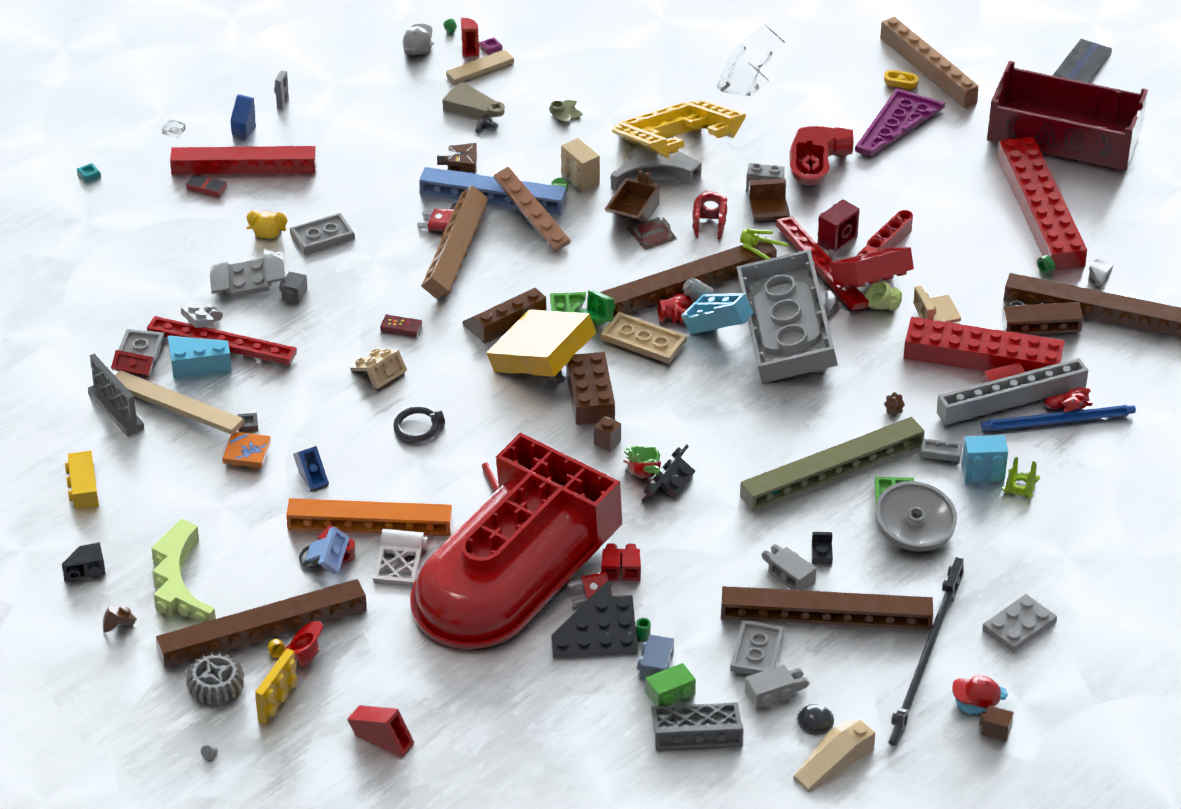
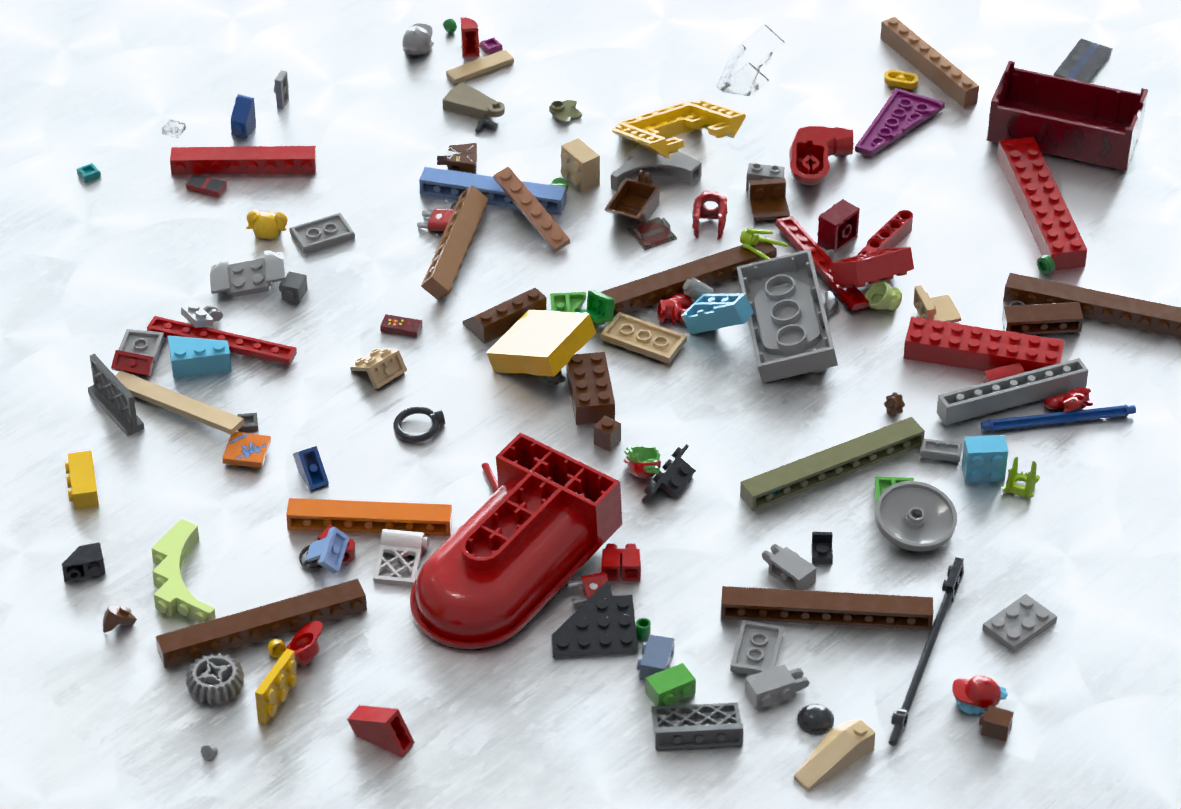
(1099, 270): light grey slope -> none

